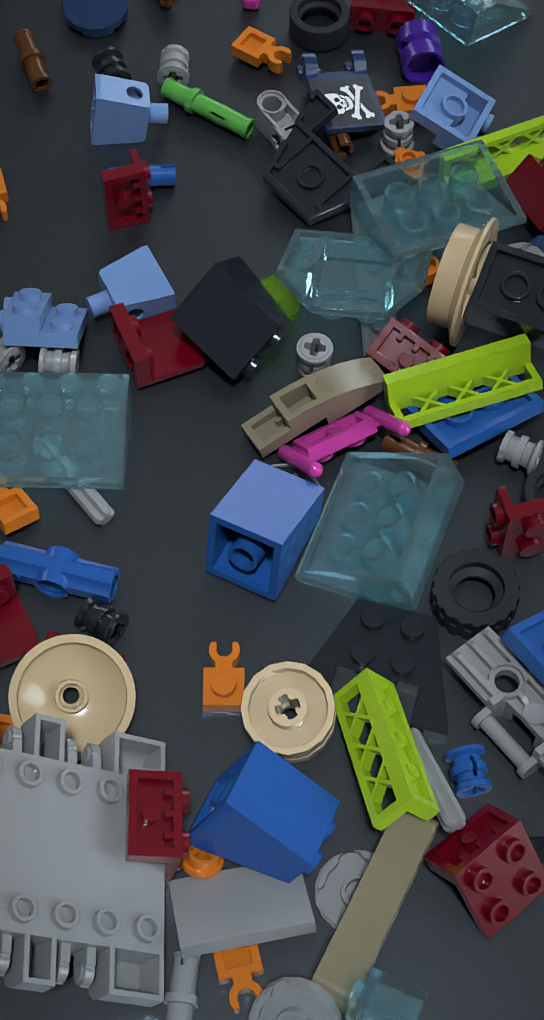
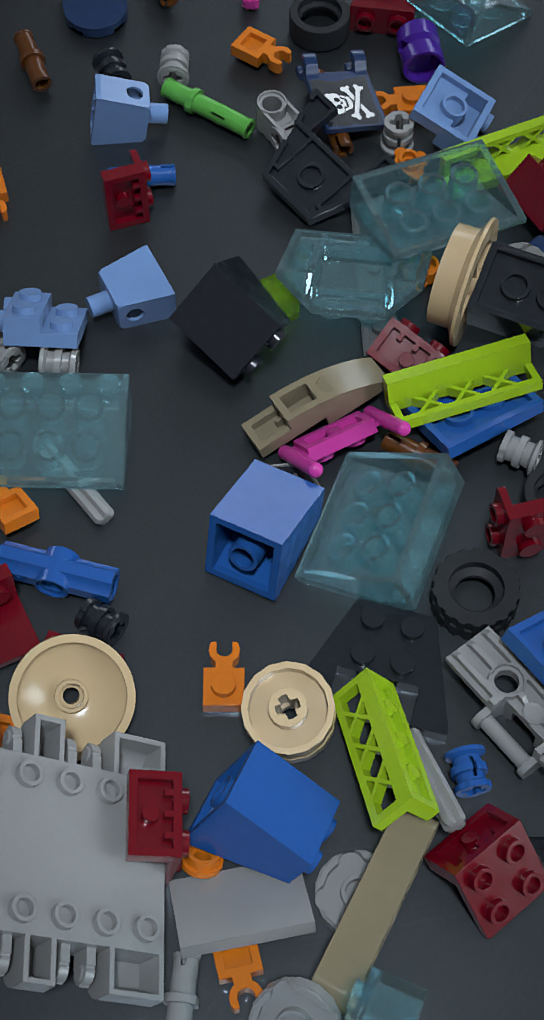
(153, 346): dark red bracket -> none
(308, 356): light grey bush -> none

